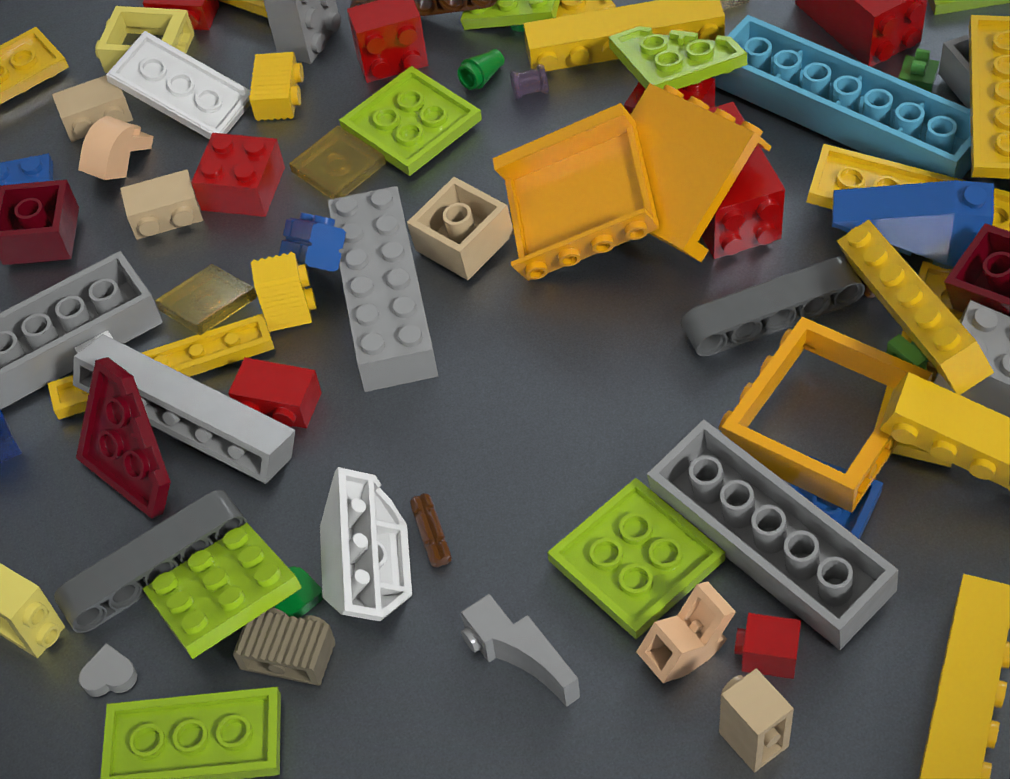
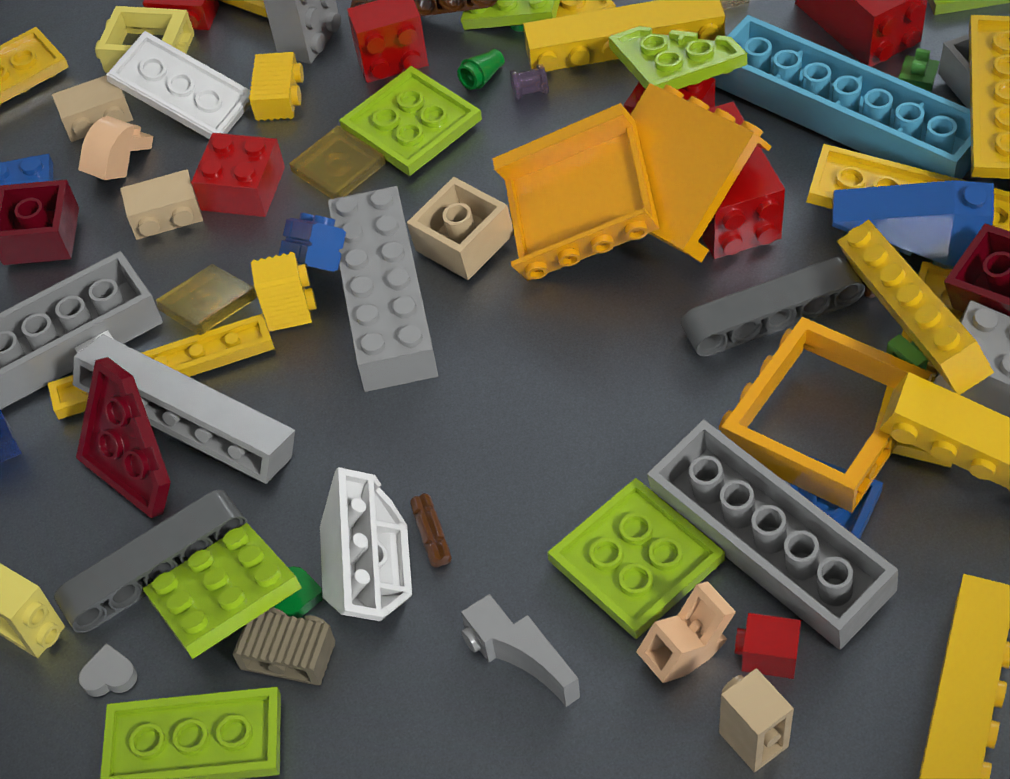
(277, 391): red brick -> none

